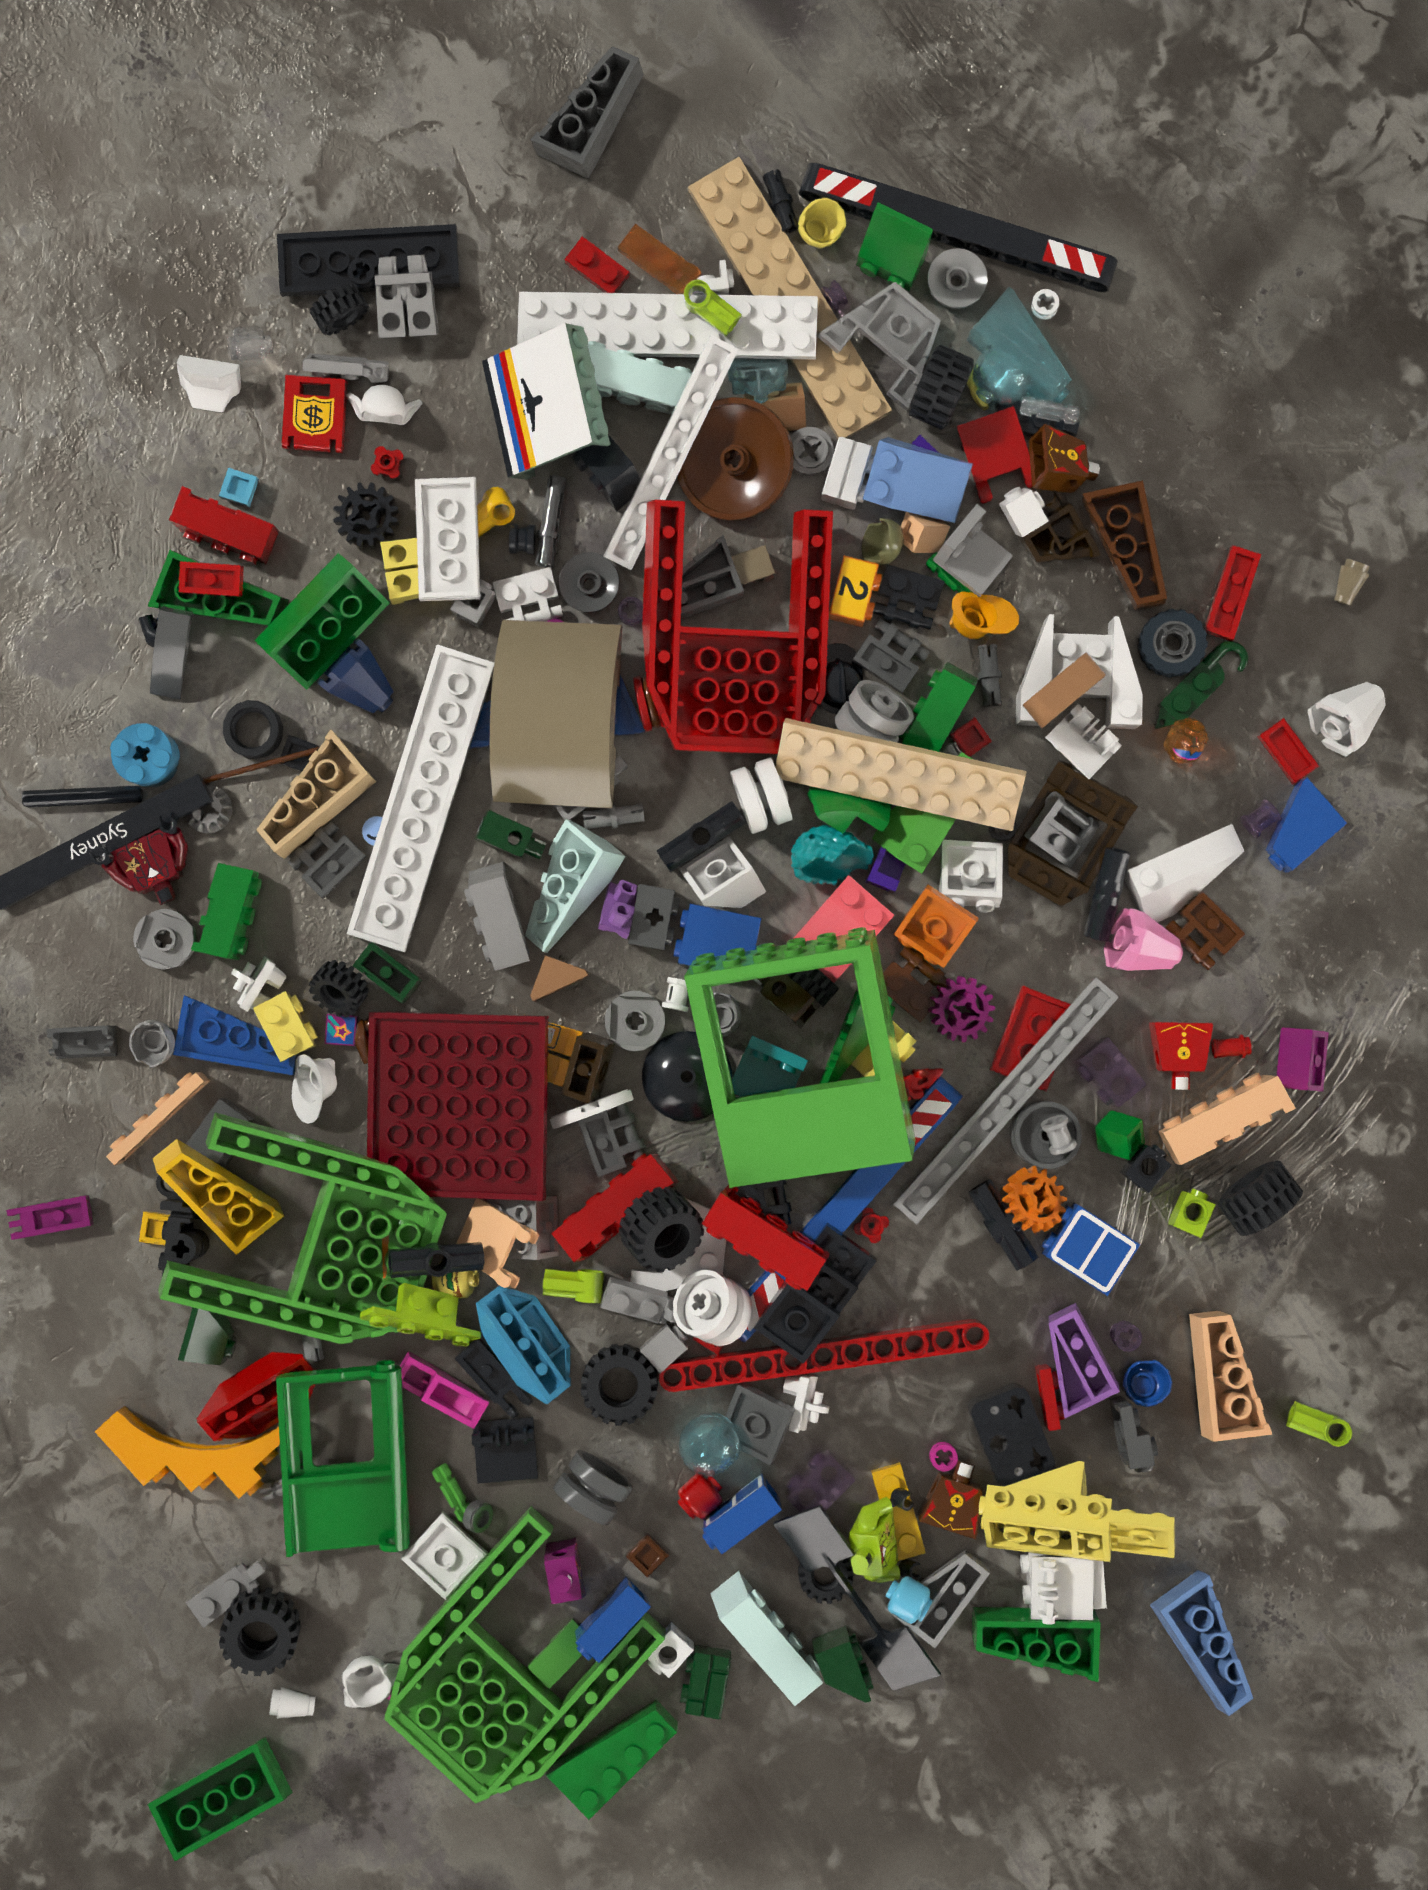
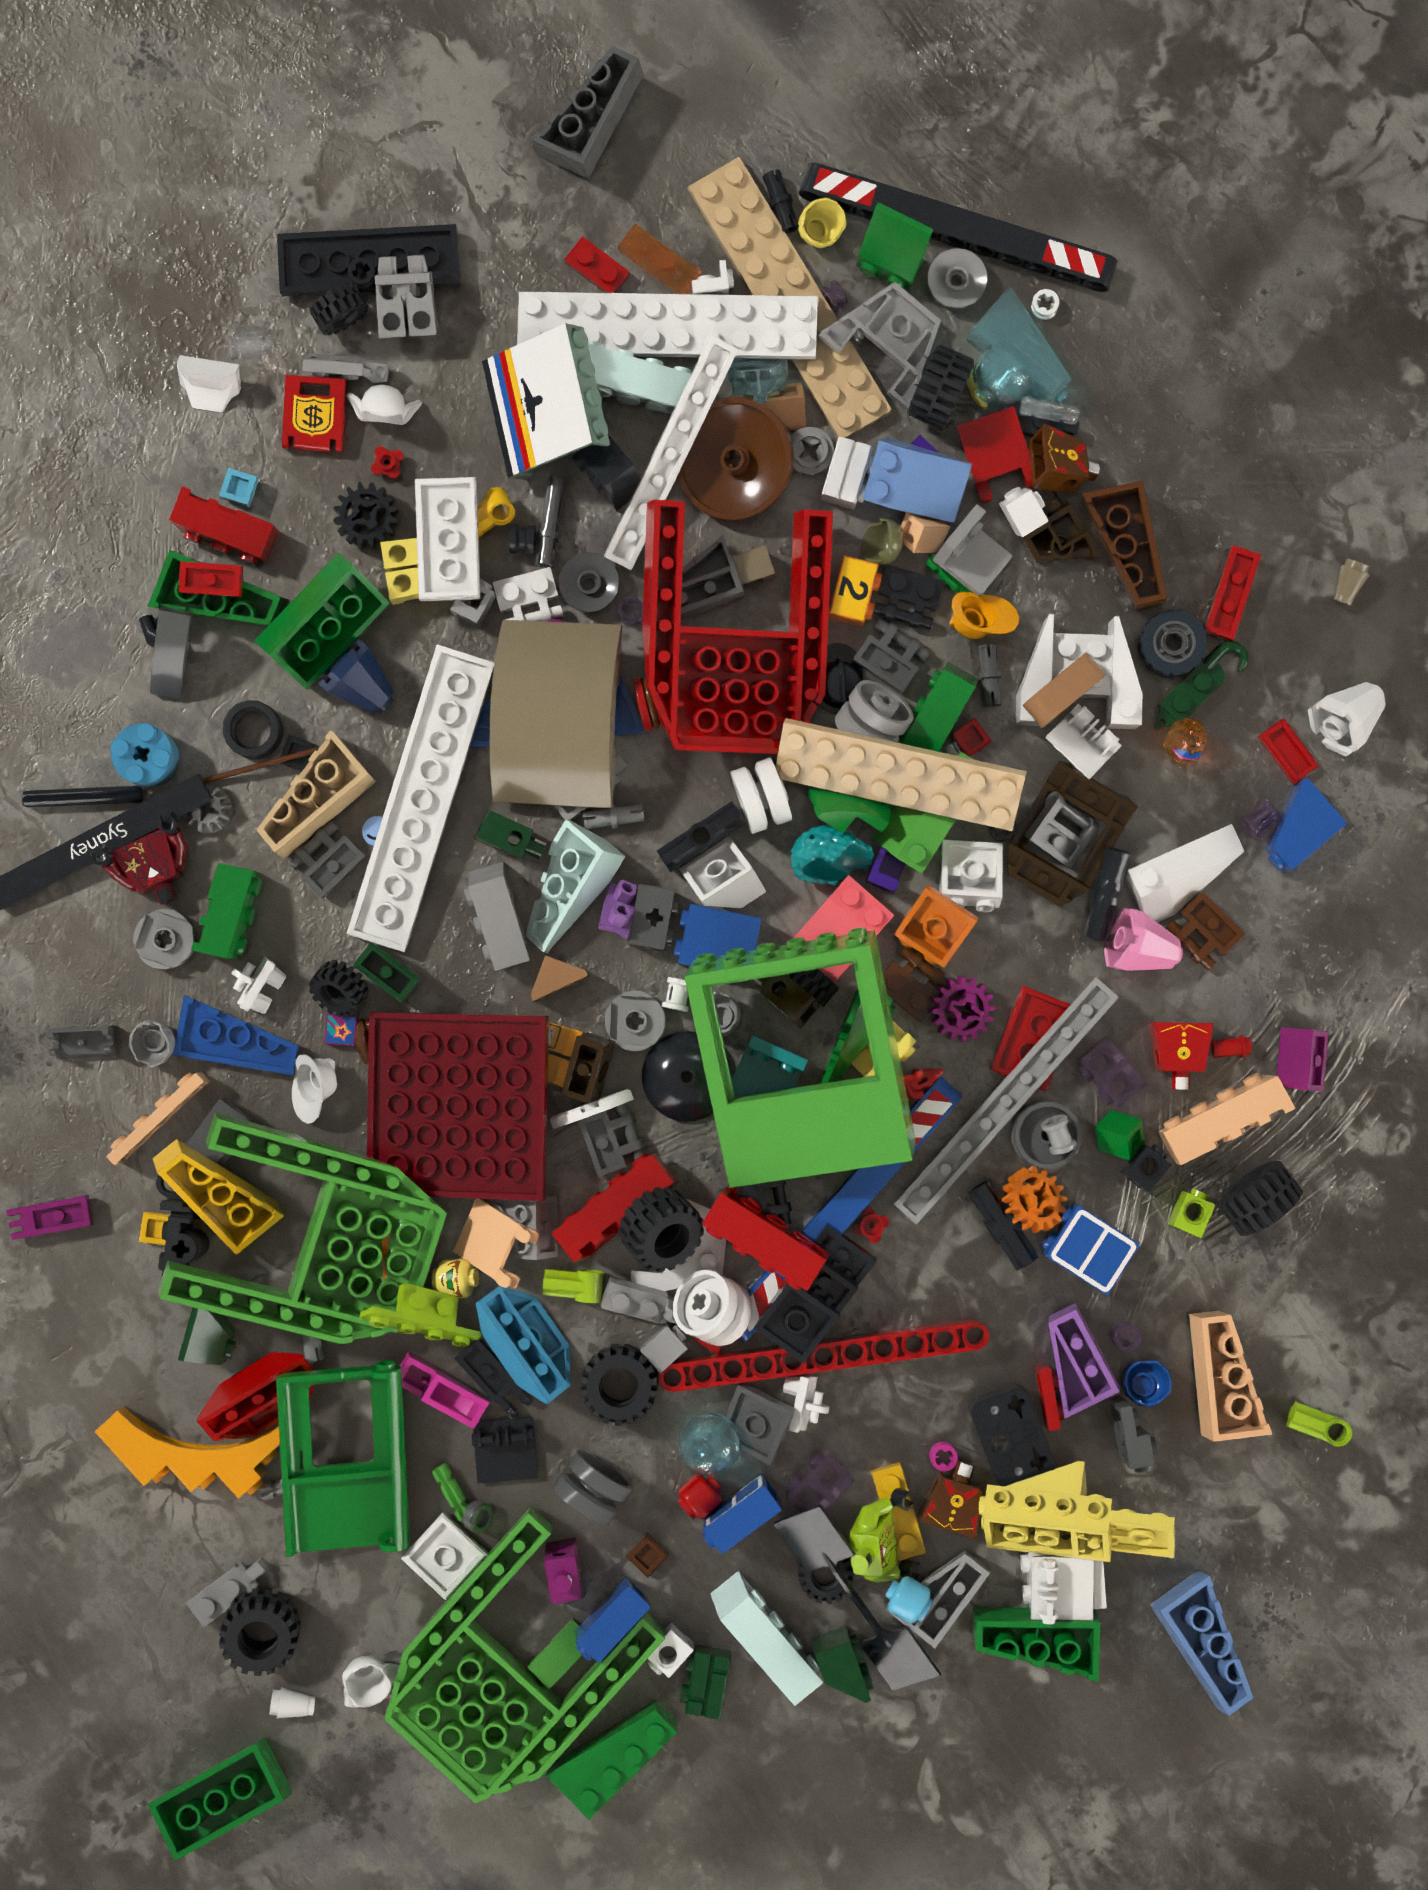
(285, 1026): light yellow bracket -> none
(416, 1260): black piece -> none
(713, 308): lime piece -> none

